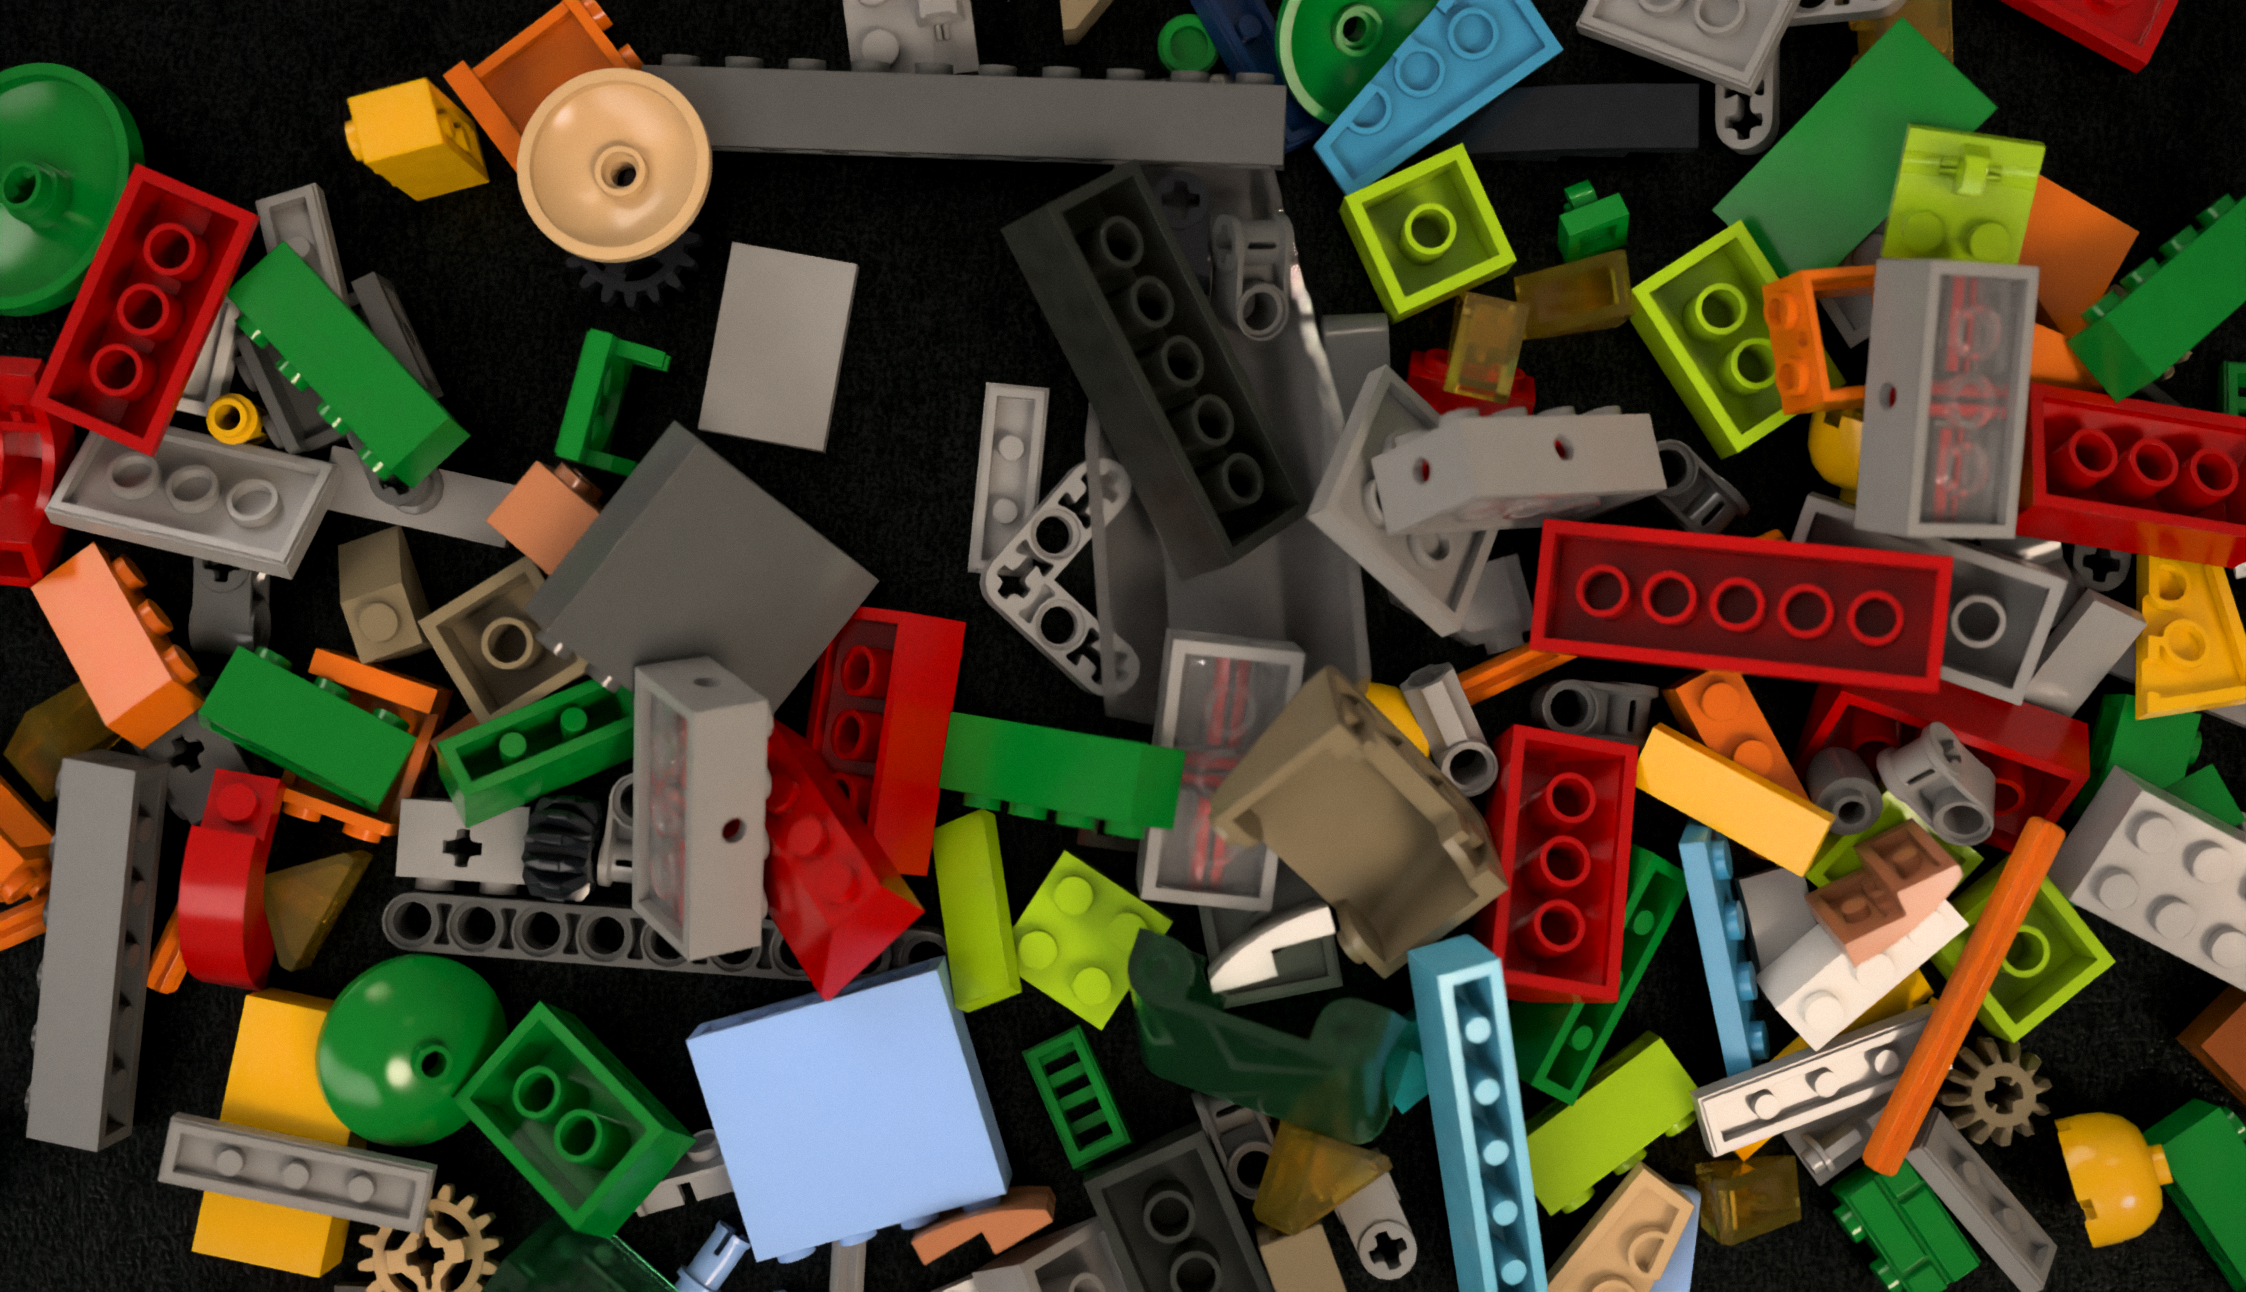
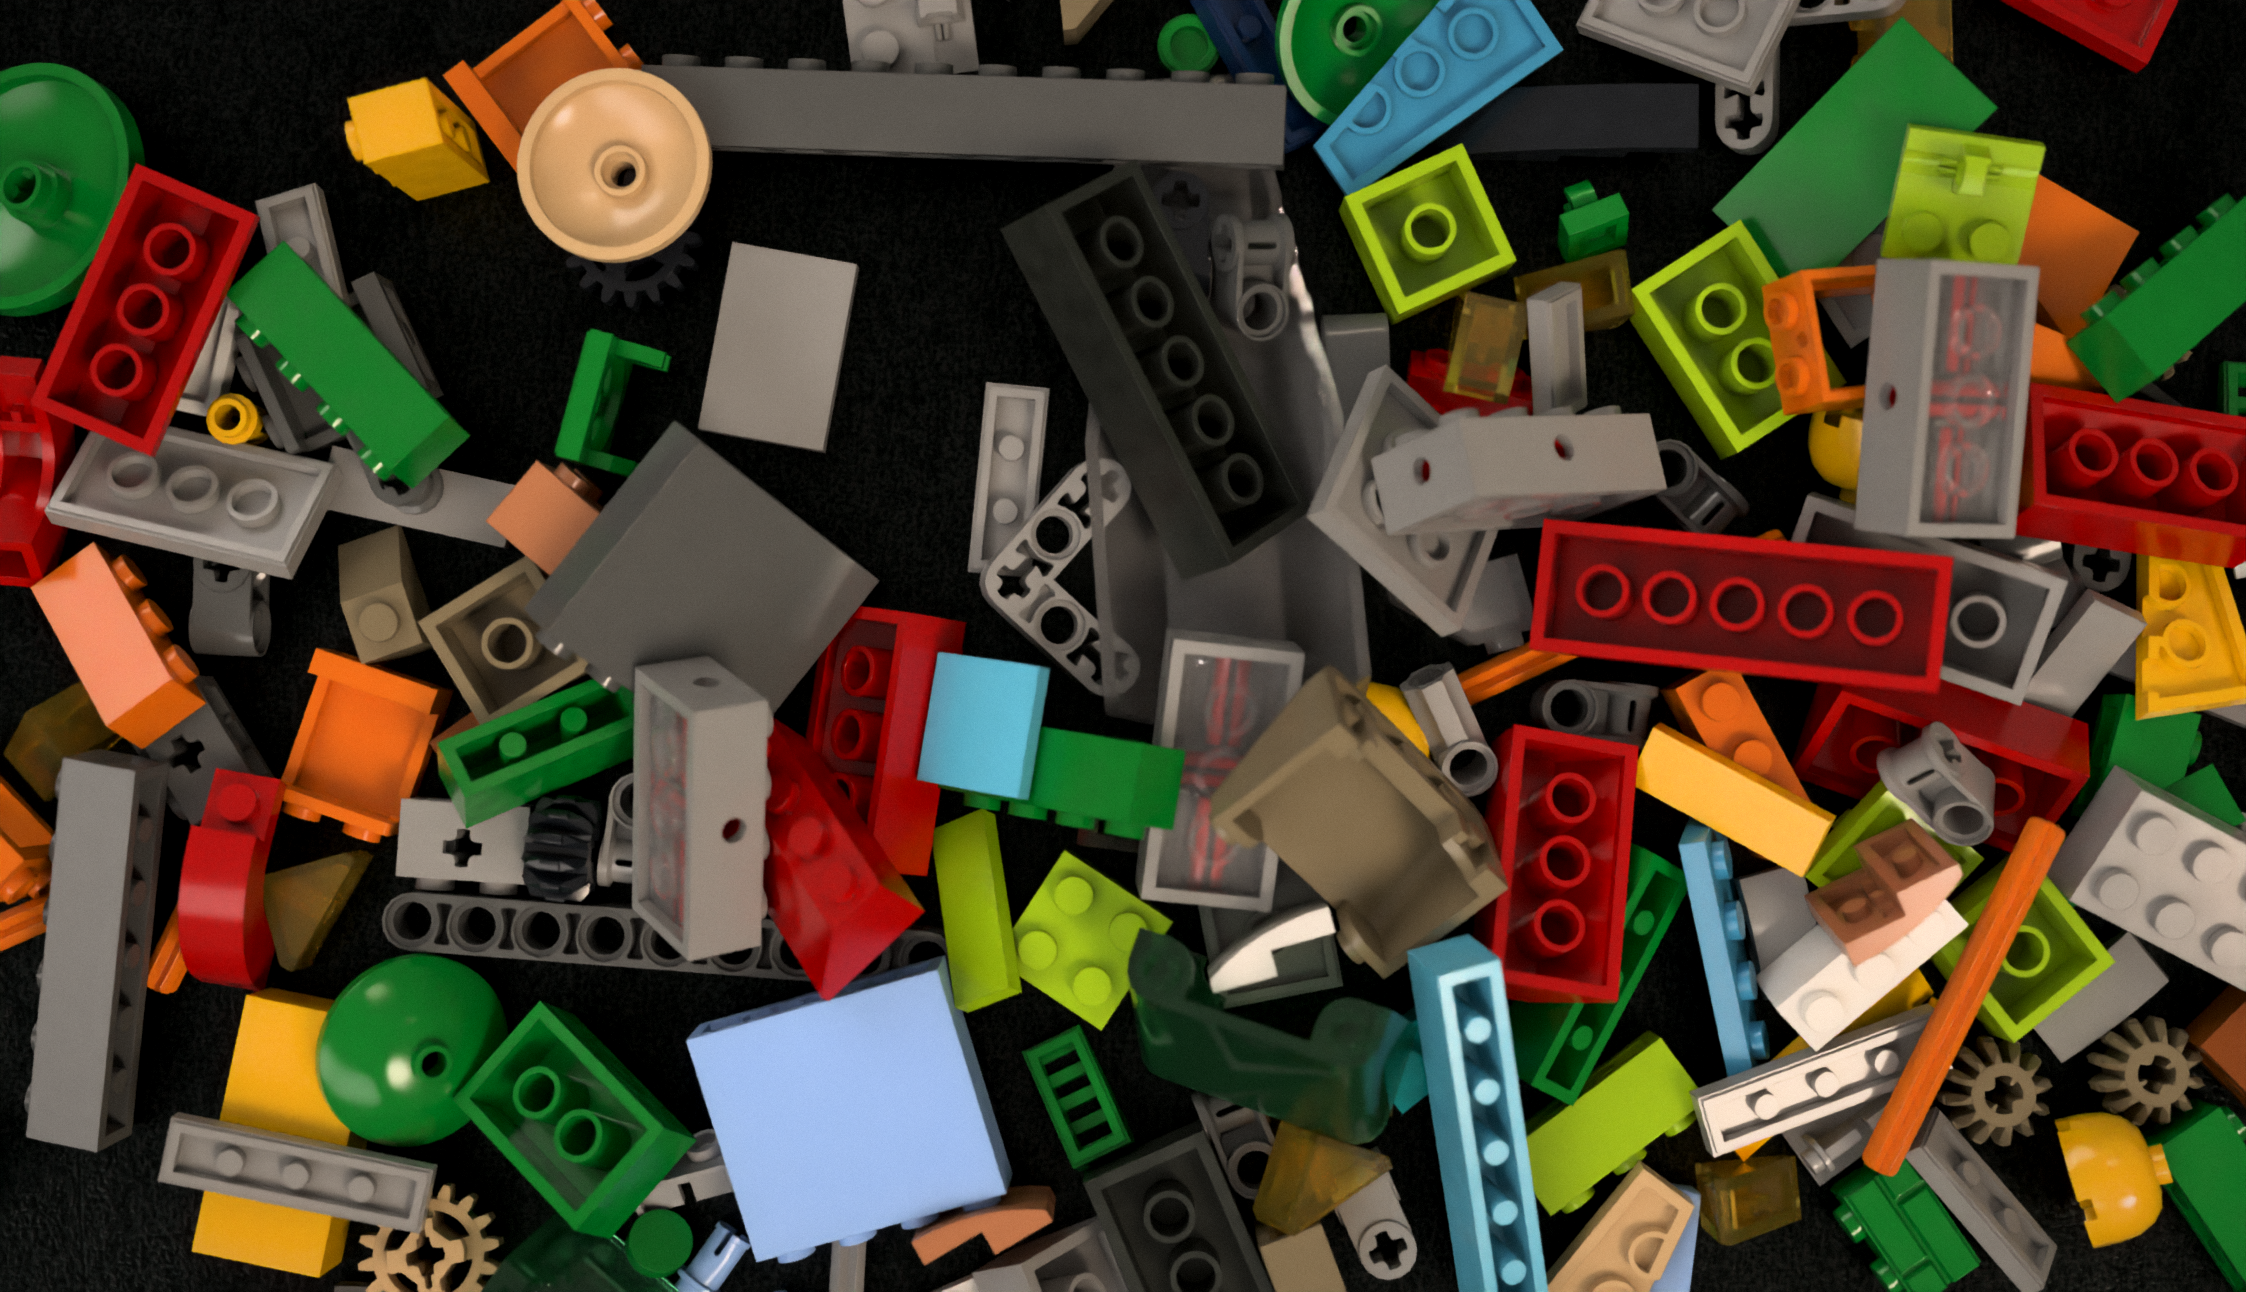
(307, 727): green brick -> none
(658, 1243): none -> green tile
(983, 725): none -> medium azure slope
(1557, 348): none -> light grey tile
(1844, 787): dark grey brick -> none
(2105, 999): none -> light grey slope
(2150, 1094): none -> dark tan gear

